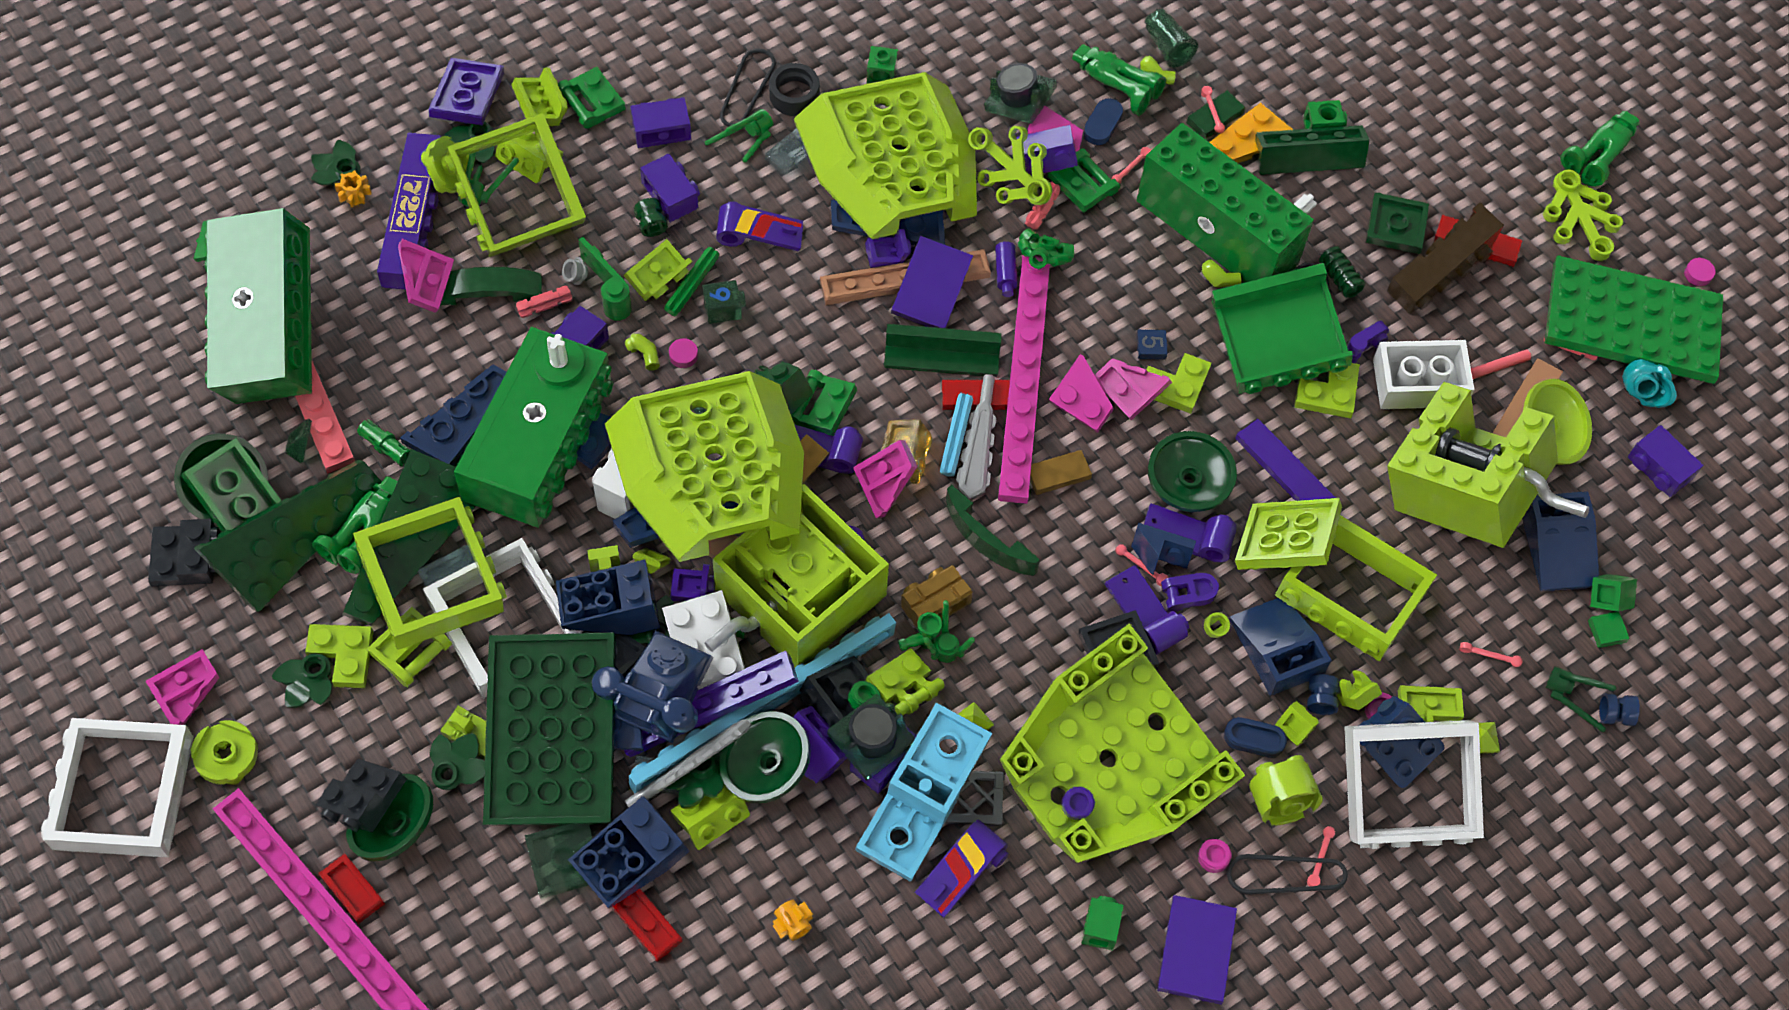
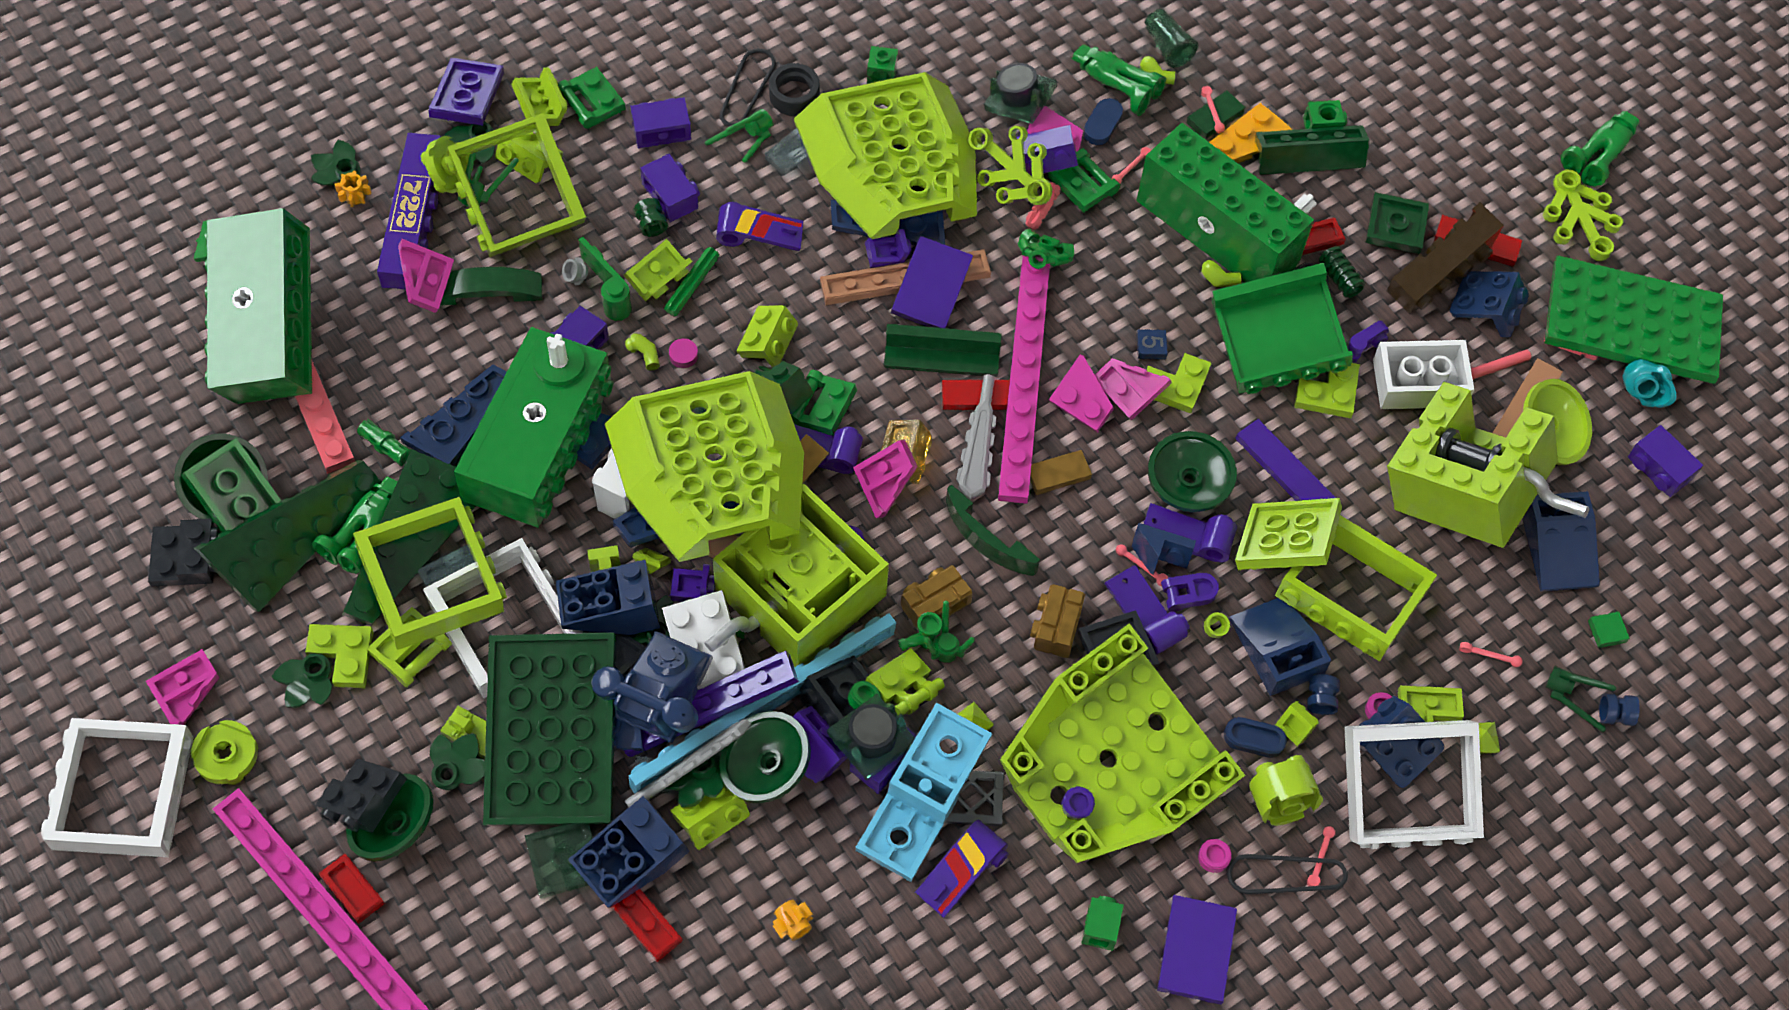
(298, 441): clear green slope -> none
(544, 301): coral axle -> none
(723, 301): clear green brick -> none
(768, 334): none -> lime bracket
(956, 434): medium azure axle -> none
(1006, 268): dark purple cylinder -> none
(1058, 621): none -> pearl gold brick
(1324, 235): none -> red tile
(1359, 693): lime tile -> none
(1491, 296): none -> dark blue bracket
(1613, 592): green panel -> none
(1699, 272): dark pink tile -> none

